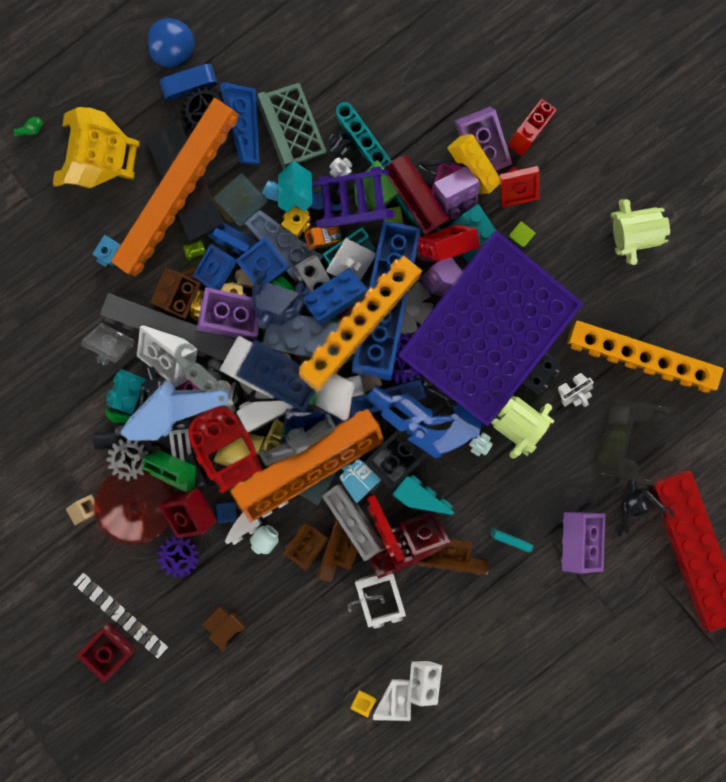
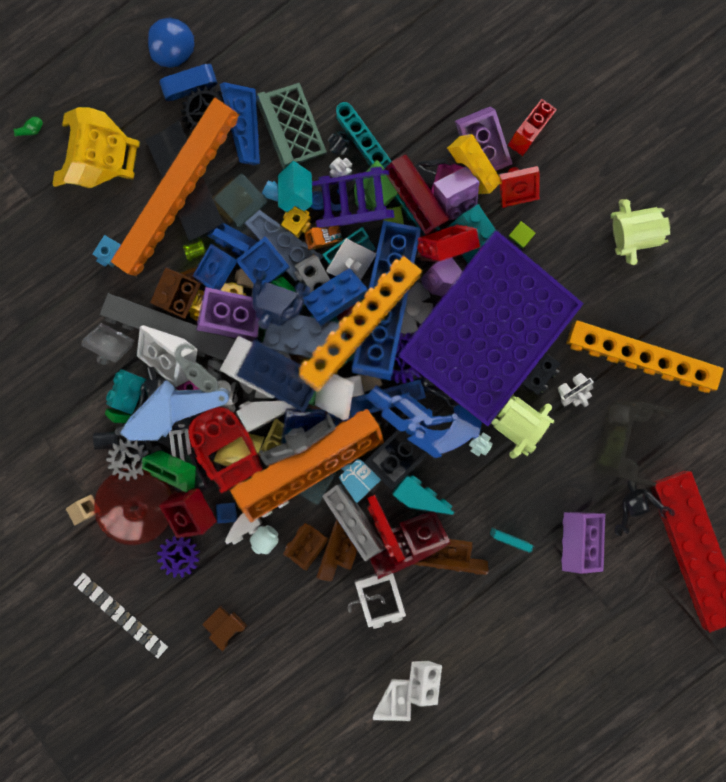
(106, 652): dark red brick -> none
(363, 703): yellow tile -> none

